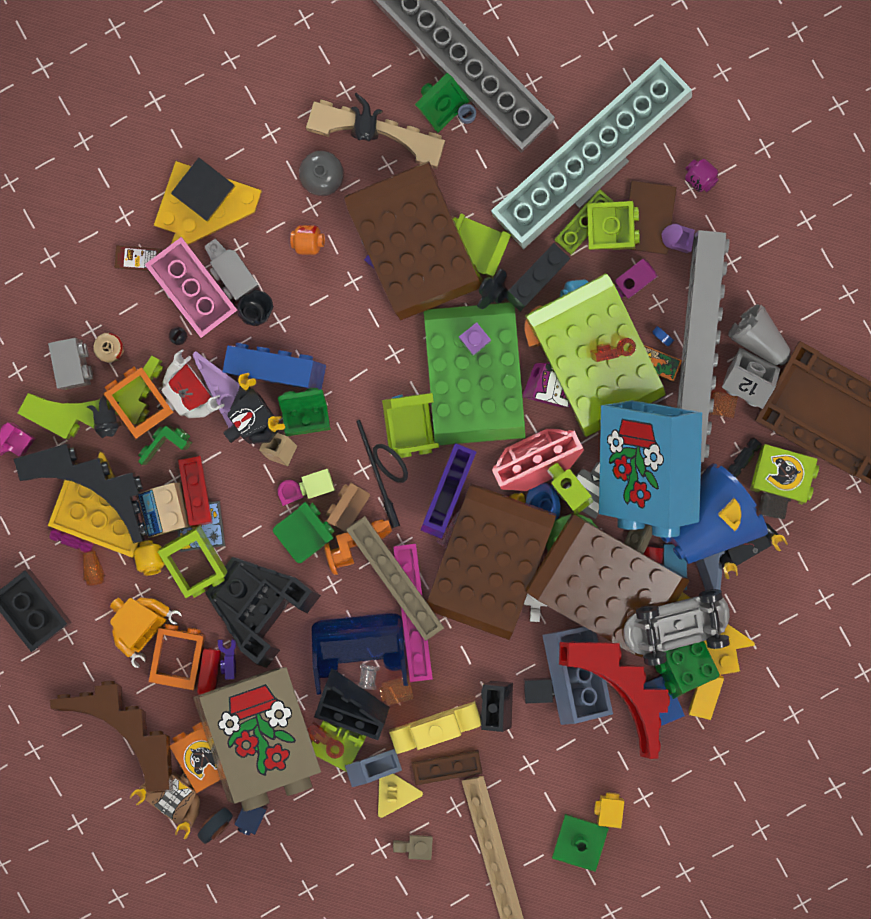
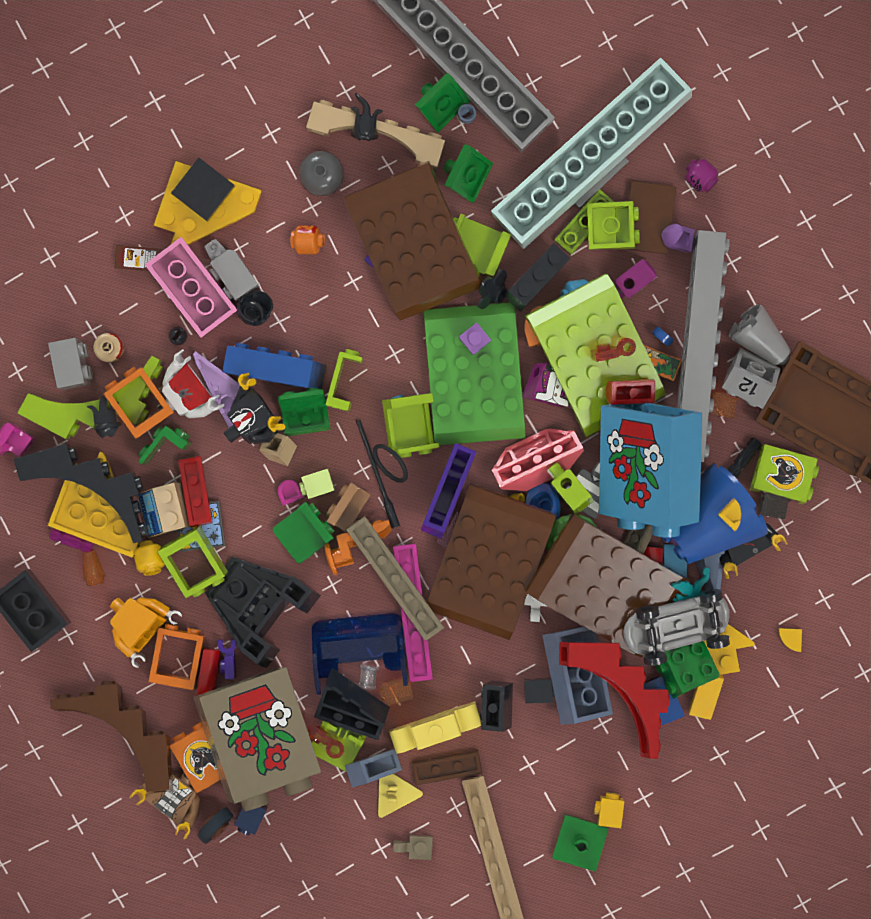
(331, 400): none -> lime panel
(467, 173): none -> green tile
(630, 391): none -> red brick
(686, 588): none -> teal piece
(791, 638): none -> yellow tile

